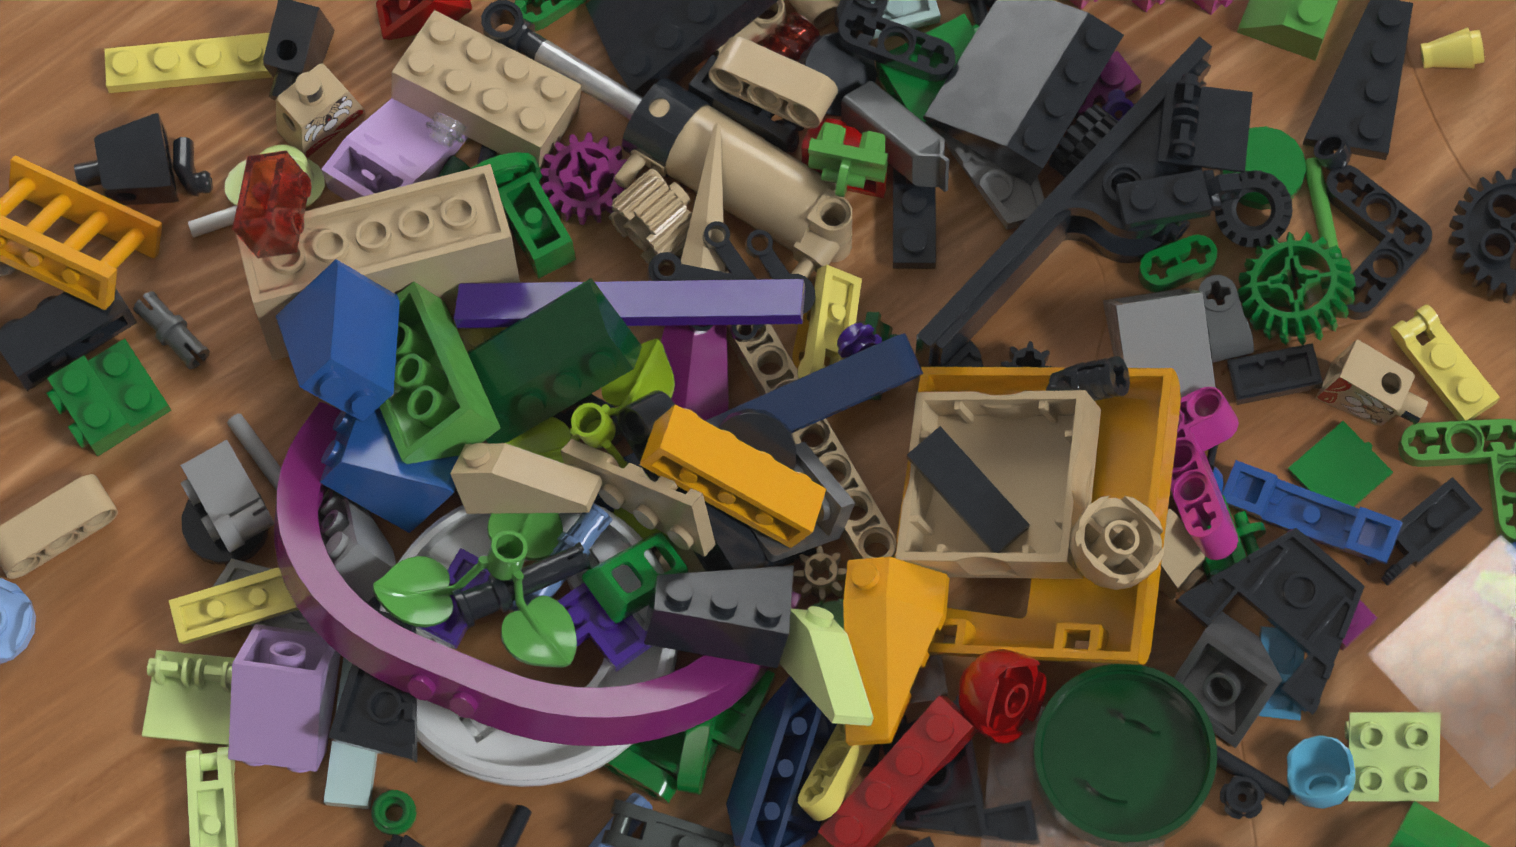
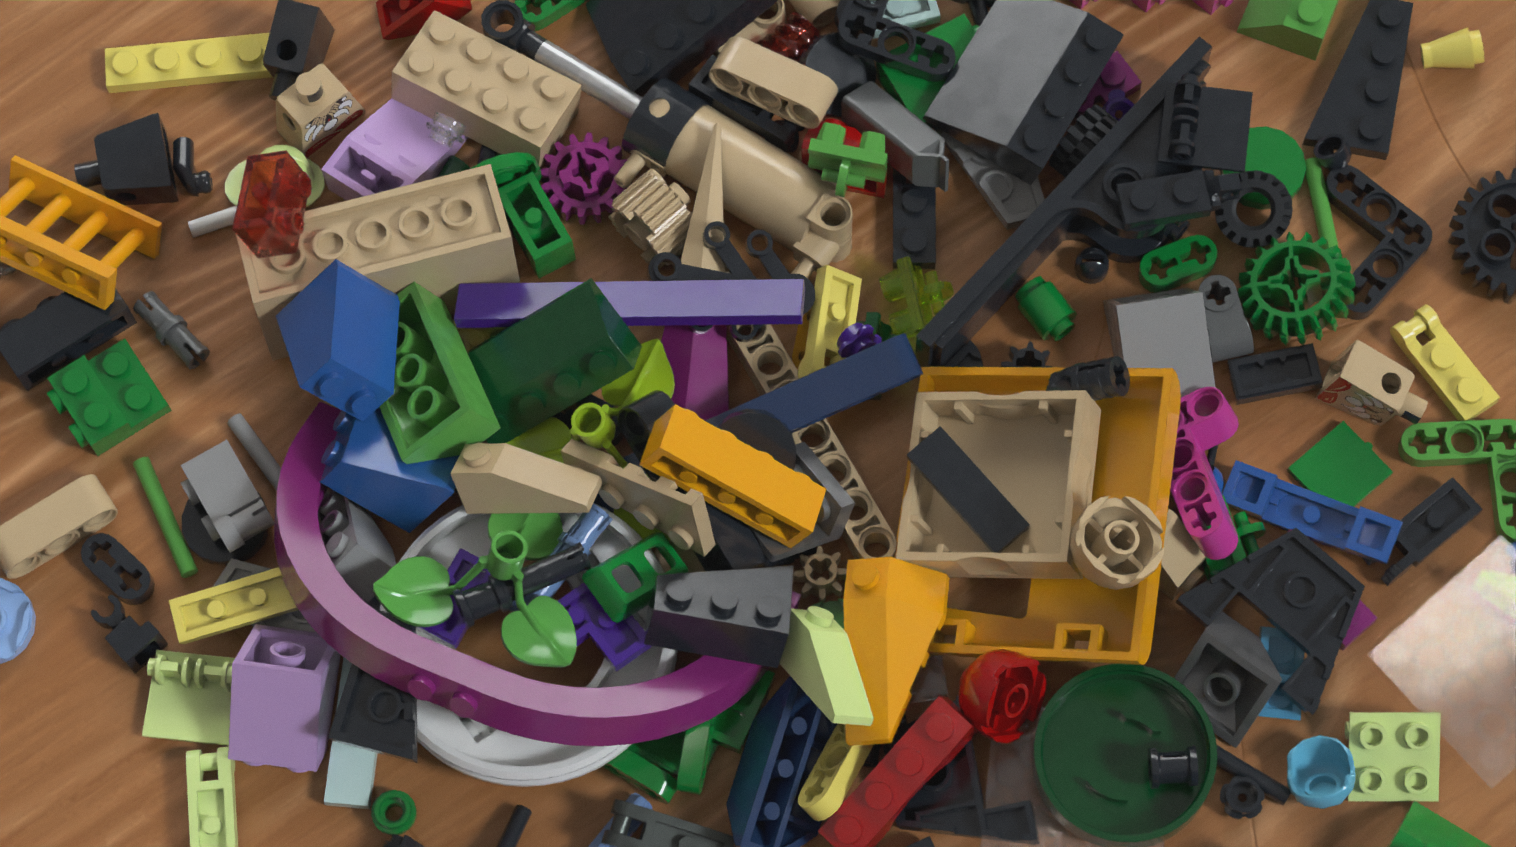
(124, 562): none -> black beam
(128, 639): none -> black piece
(165, 517): none -> bright green bar
(909, 284): none -> clear neon green hips
(1046, 309): none -> green brick
(1092, 271): none -> black hinge
(1172, 767): none -> black bush

